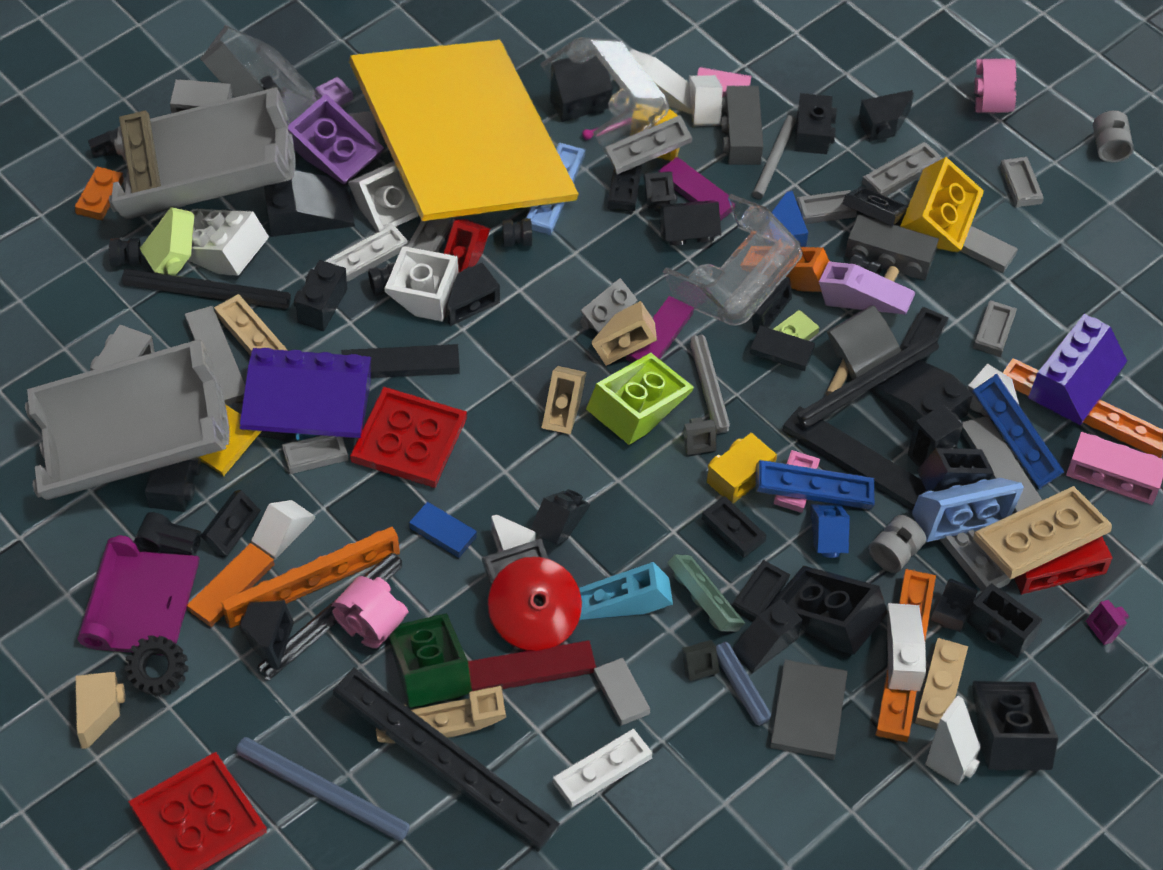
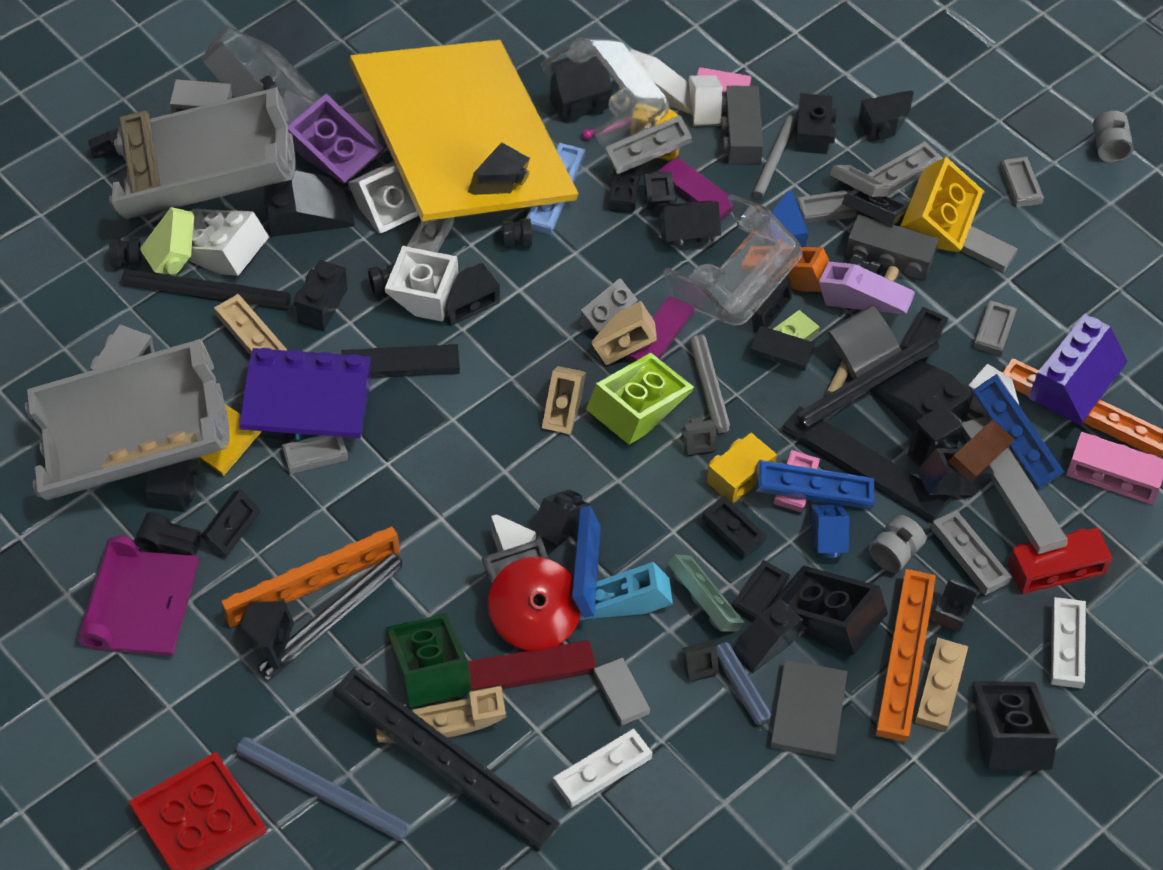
(95, 197): orange plate -> none
(97, 705): tan slope -> none
(149, 447): none -> tan plate
(169, 679): black tyre -> none
(206, 326): light grey tile -> none
(236, 577): orange tile -> none
(280, 527): white slope -> none
(336, 90): lavender tile -> none
(369, 610): bright pink brick -> none
(370, 252): white tile -> none
(409, 437): red plate -> none
(443, 529): blue tile -> none
(466, 242): red slope -> none
(500, 172): none -> black slope
(586, 562): none -> blue tile
(860, 180): none -> light grey tile
(905, 647): white slope -> none
(954, 744): white slope -> none
(966, 507): light blue slope -> none
(981, 450): none -> reddish brown tile
(995, 85): bright pink brick -> none
(1004, 620): black brick -> none
(1042, 532): tan tile -> none
(1068, 642): none -> white plate
(1107, 621): magenta tile -> none

